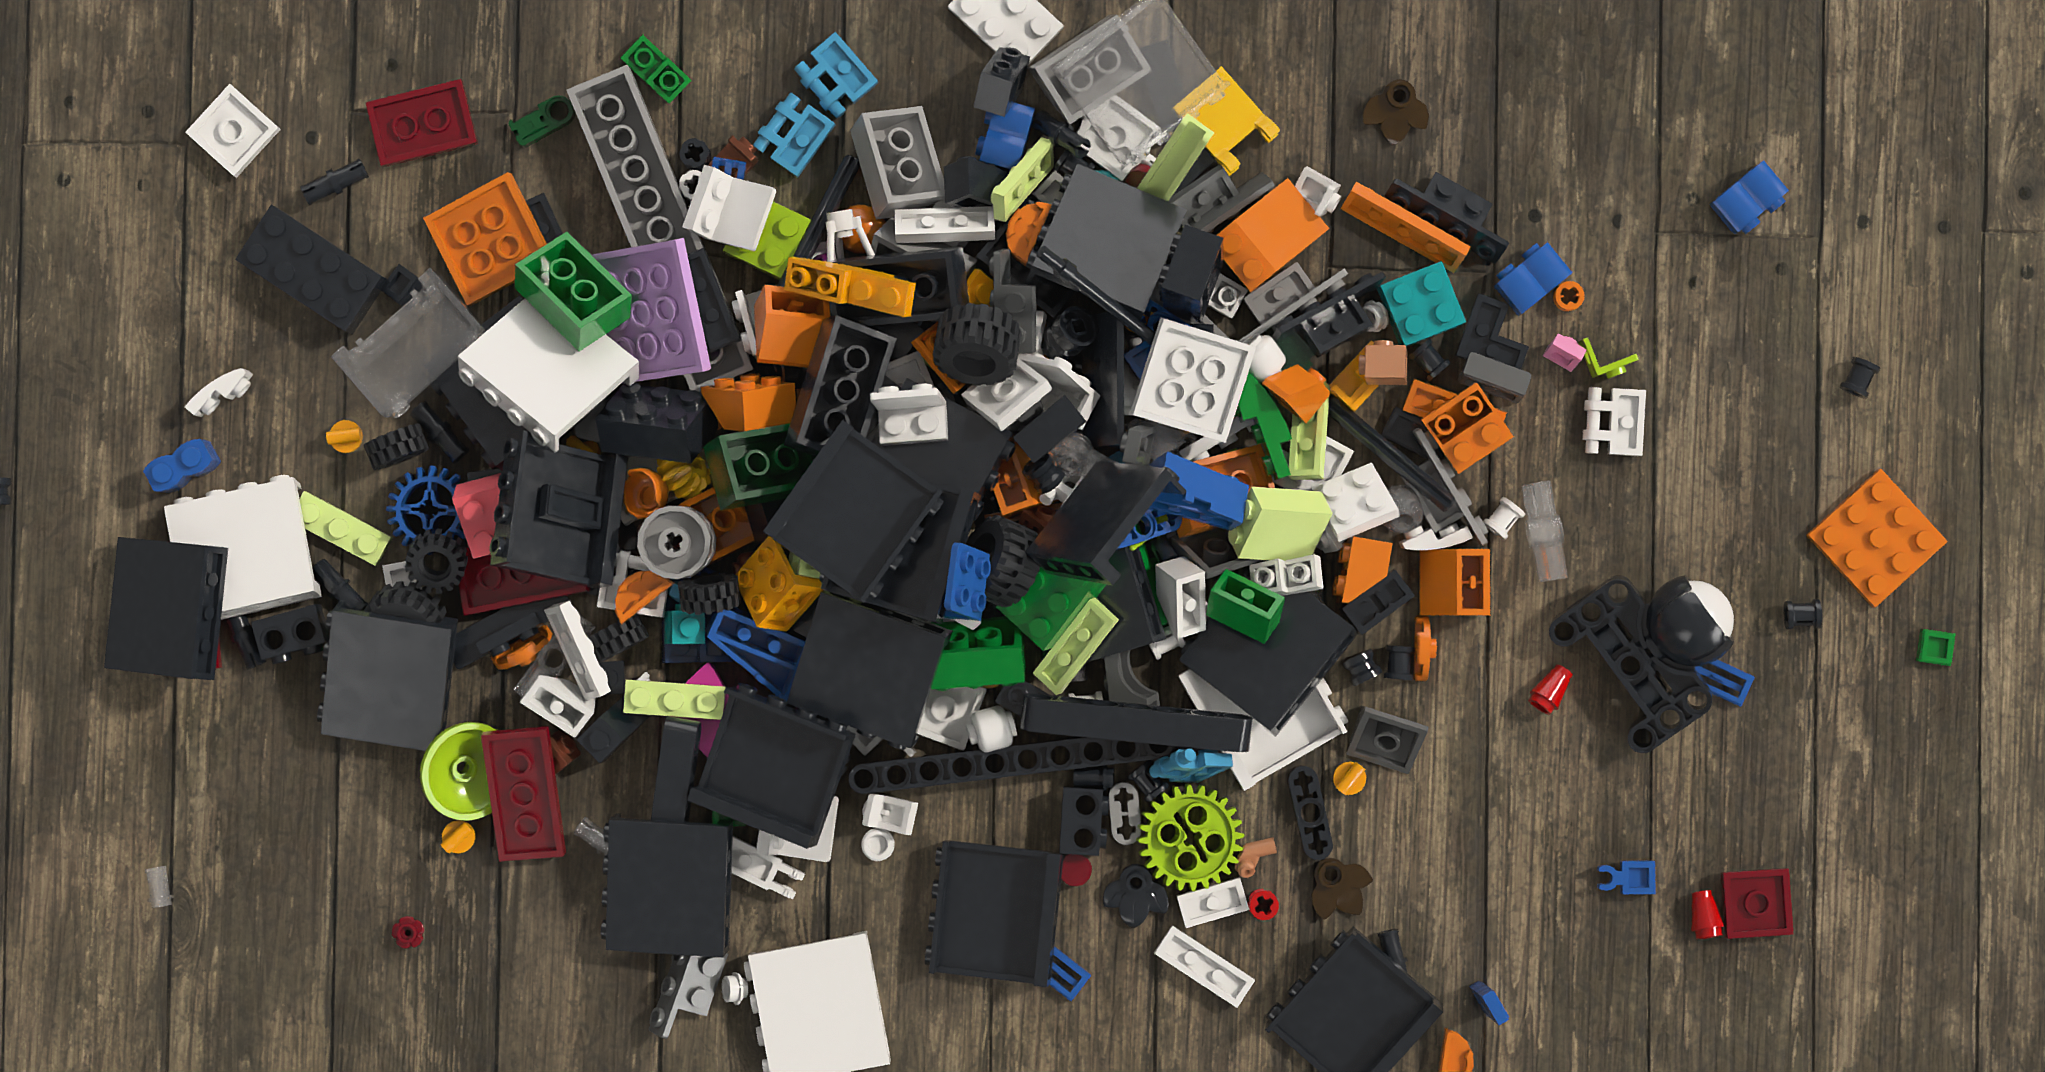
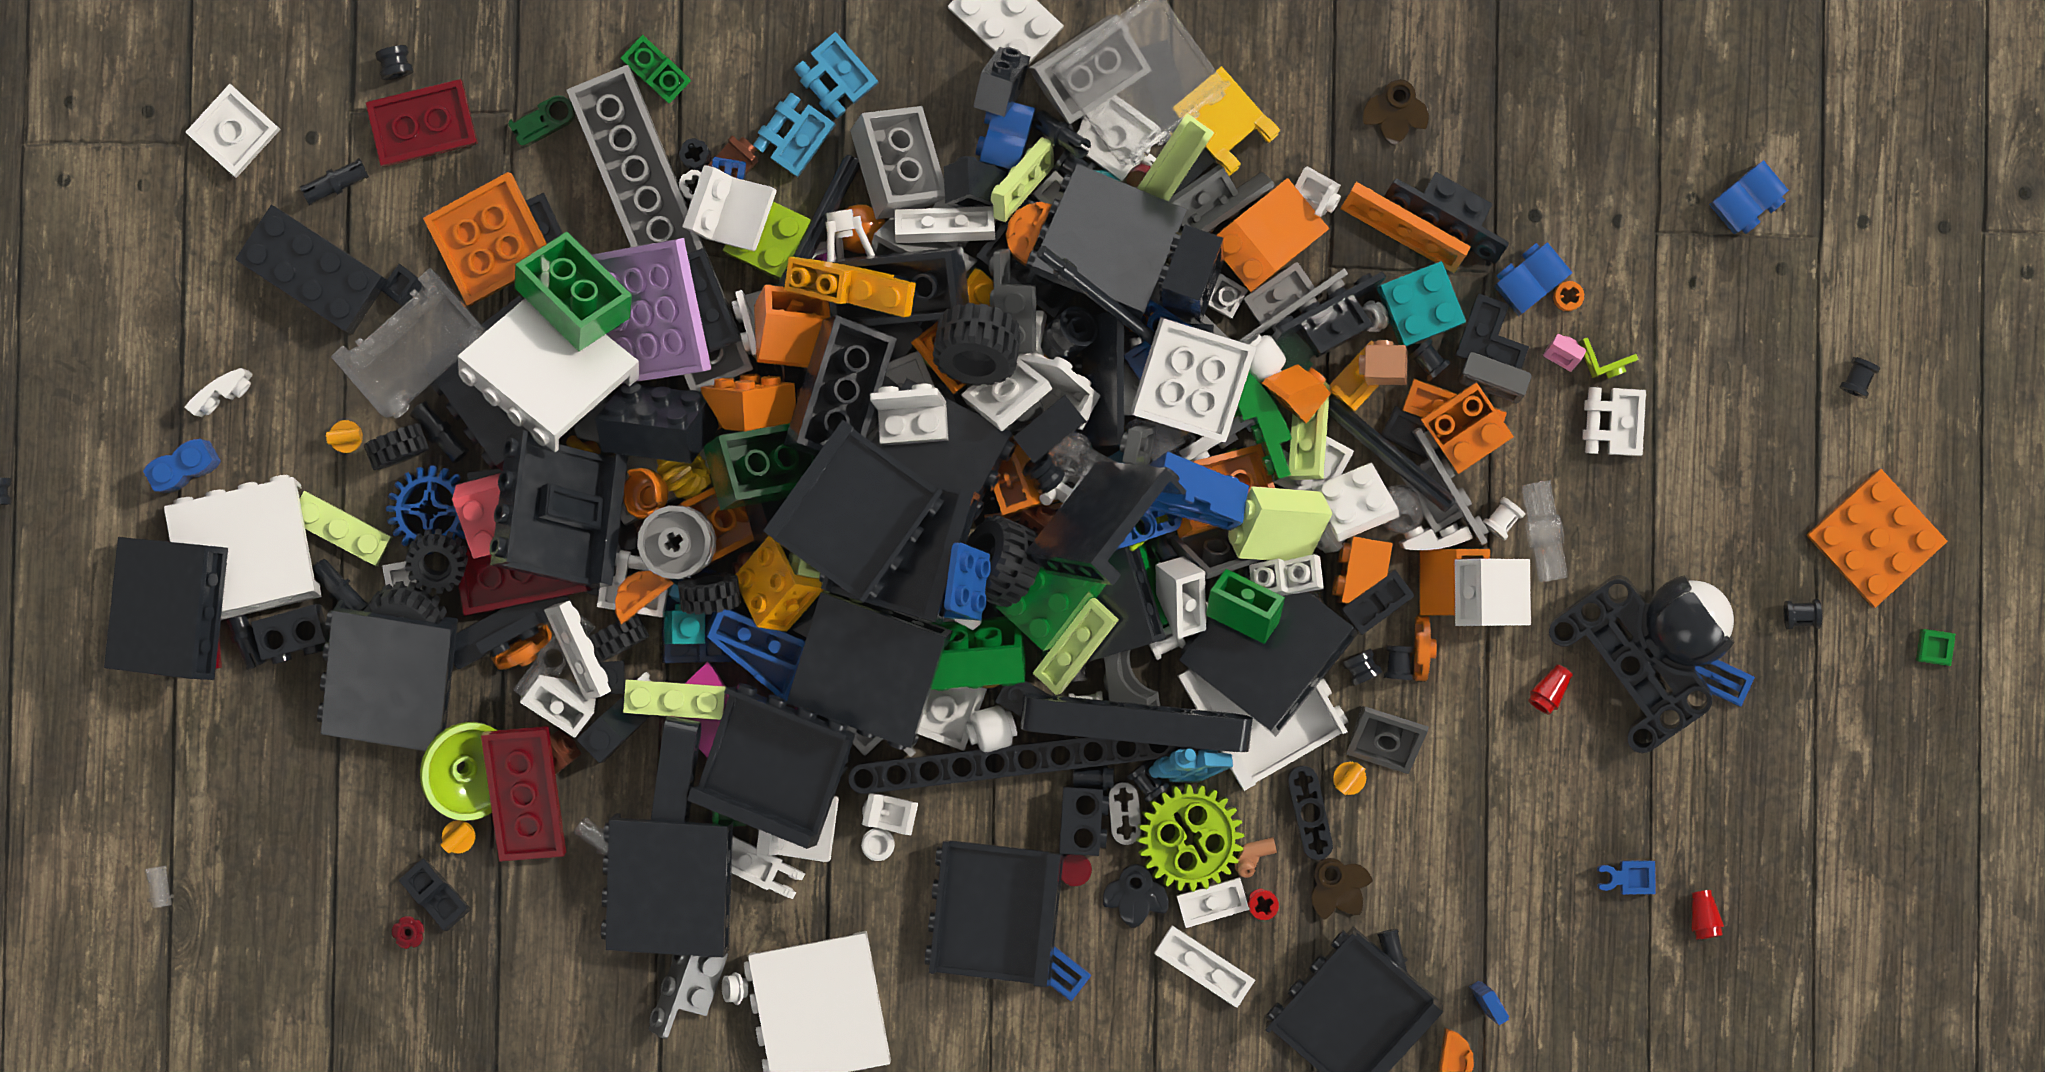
(394, 62): none -> black wheel
(435, 894): none -> black slope
(1492, 592): none -> white panel
(1757, 903): dark red plate -> none

